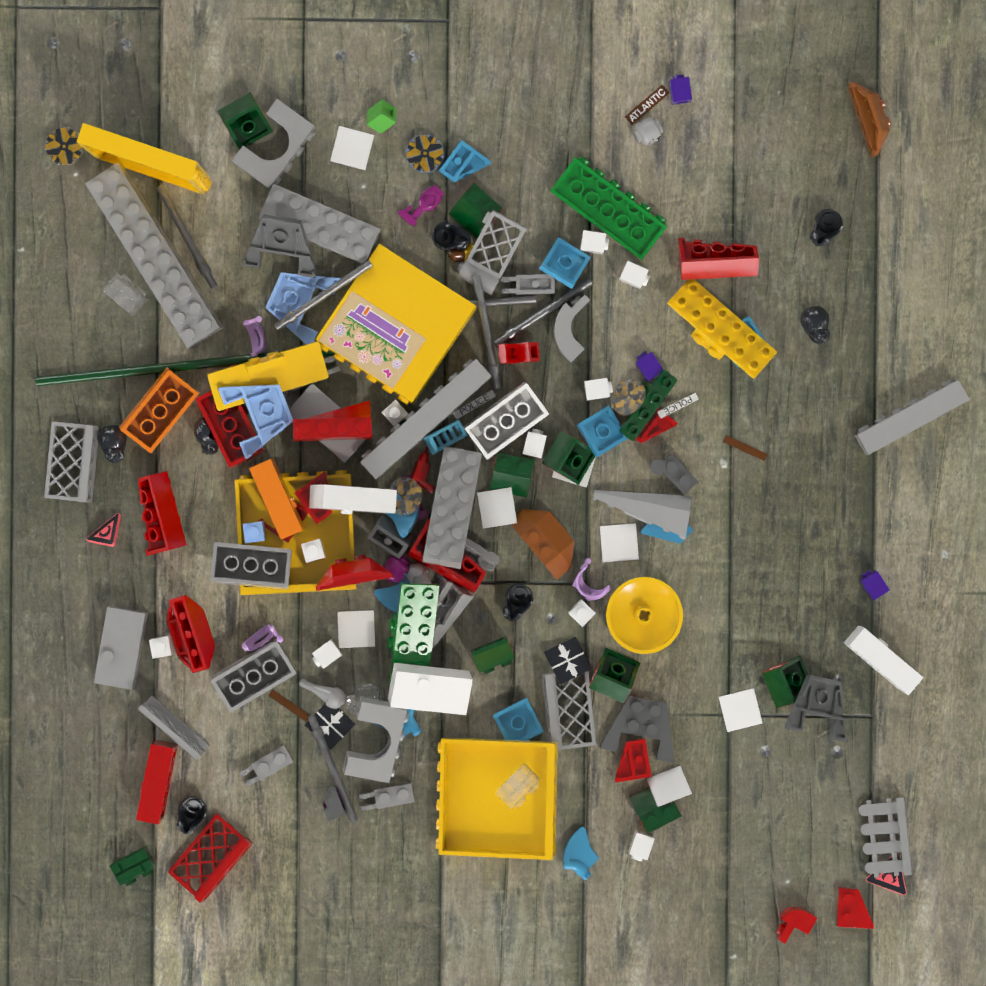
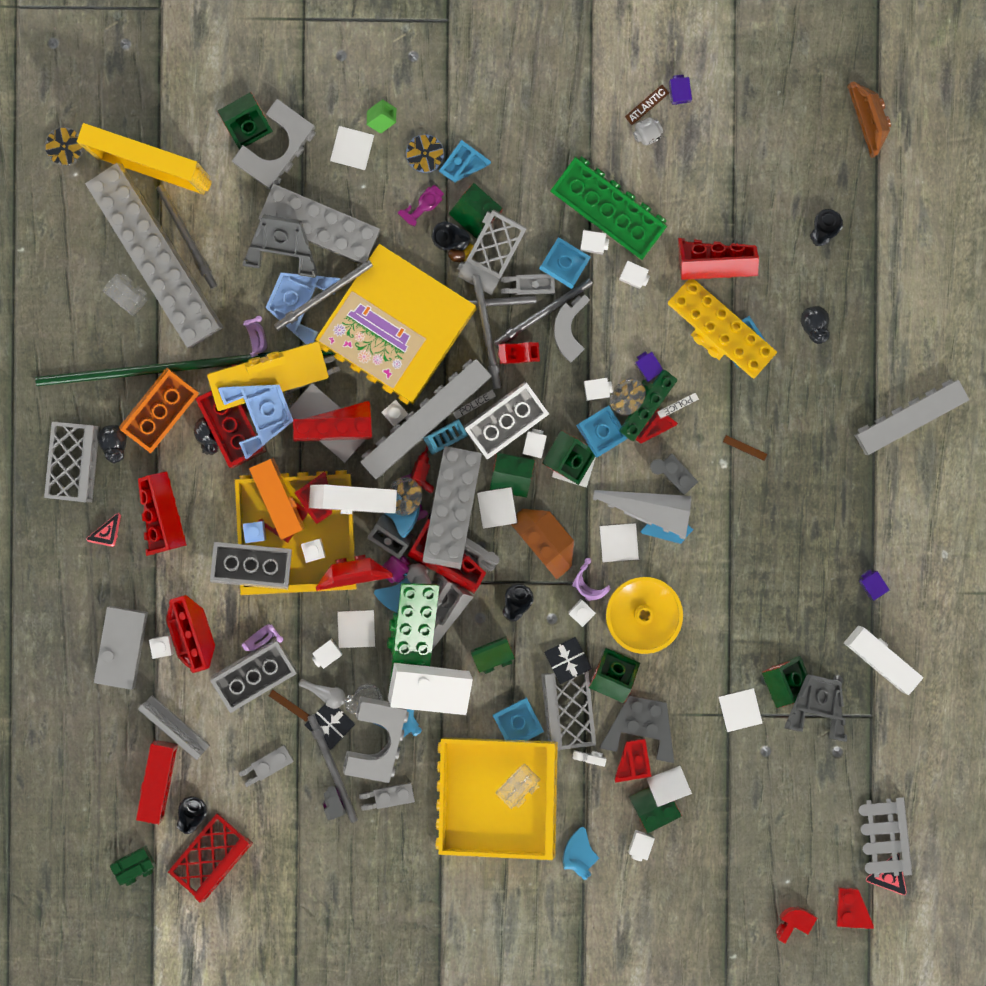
(593, 758): none -> white plate

